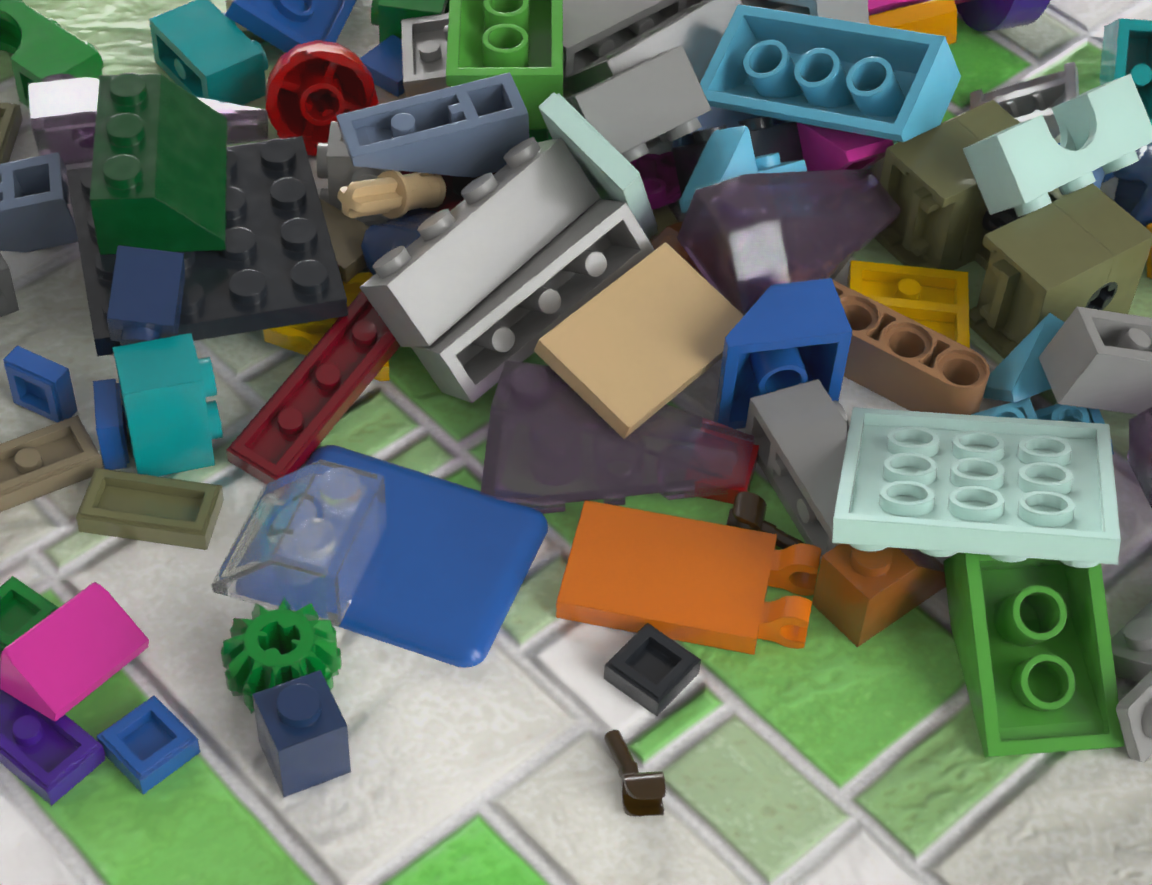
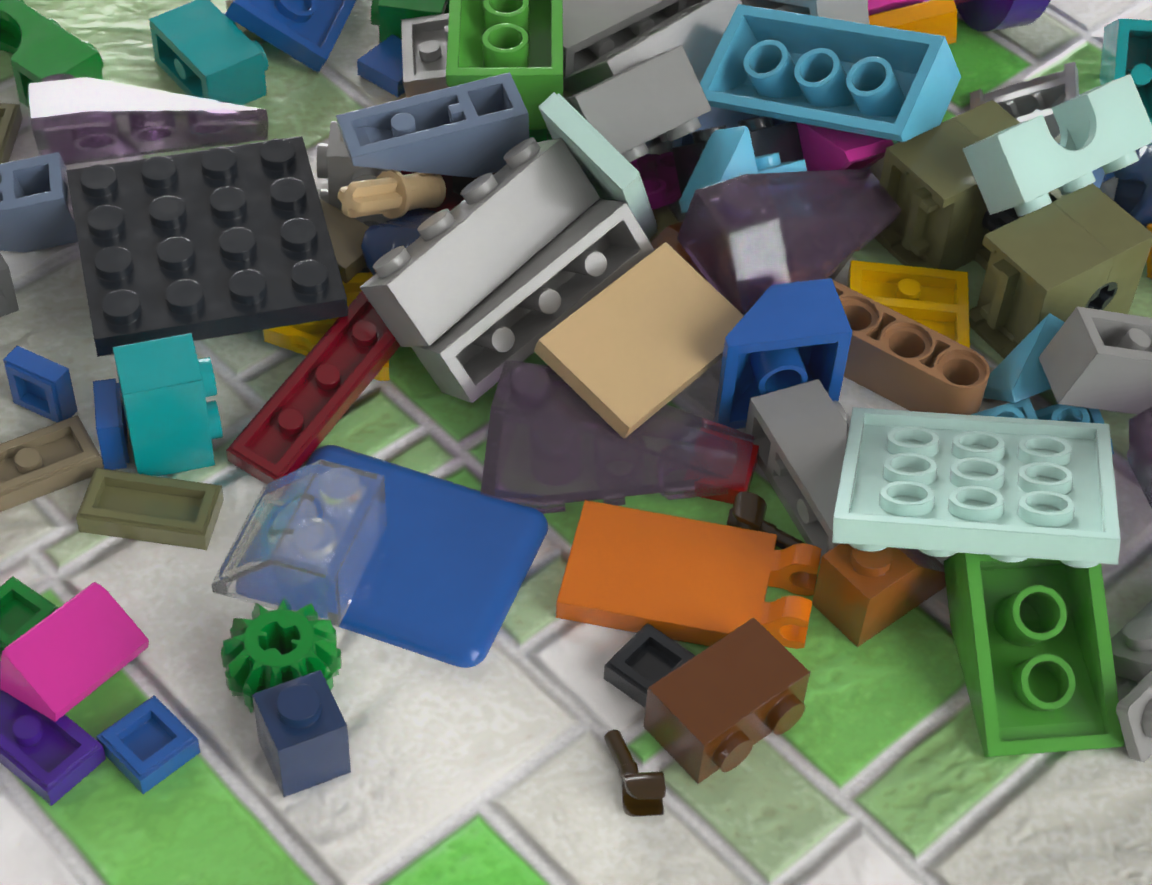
(145, 295): dark blue brick -> none
(157, 167): dark green slope -> none
(313, 87): red cylinder -> none
(726, 701): none -> reddish brown brick

